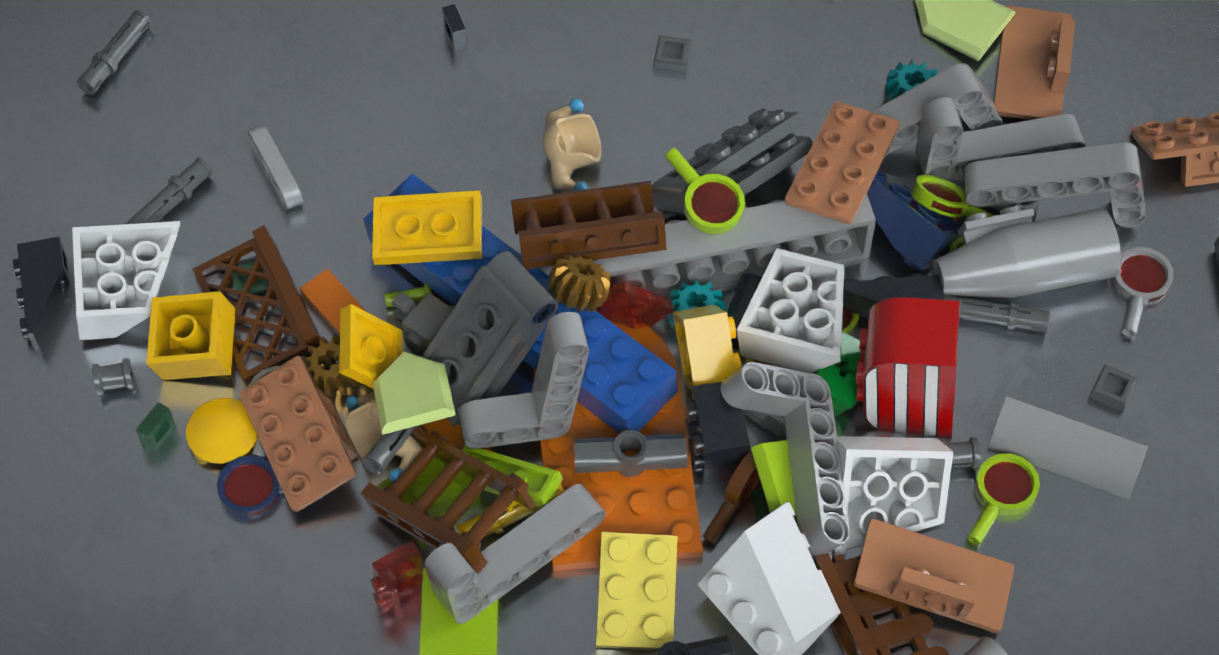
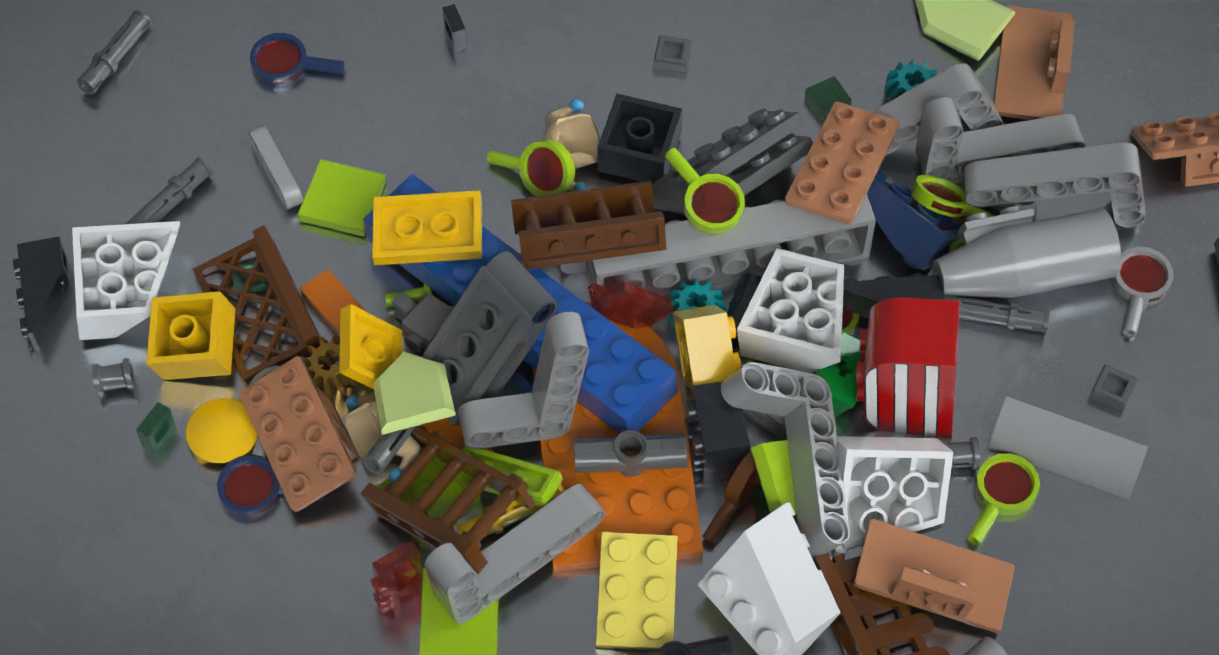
(283, 59): none -> piece
(341, 197): none -> lime tile
(543, 166): none -> piece
(579, 283): pearl gold gear -> none
(638, 138): none -> black brick
(825, 94): none -> clear green tile

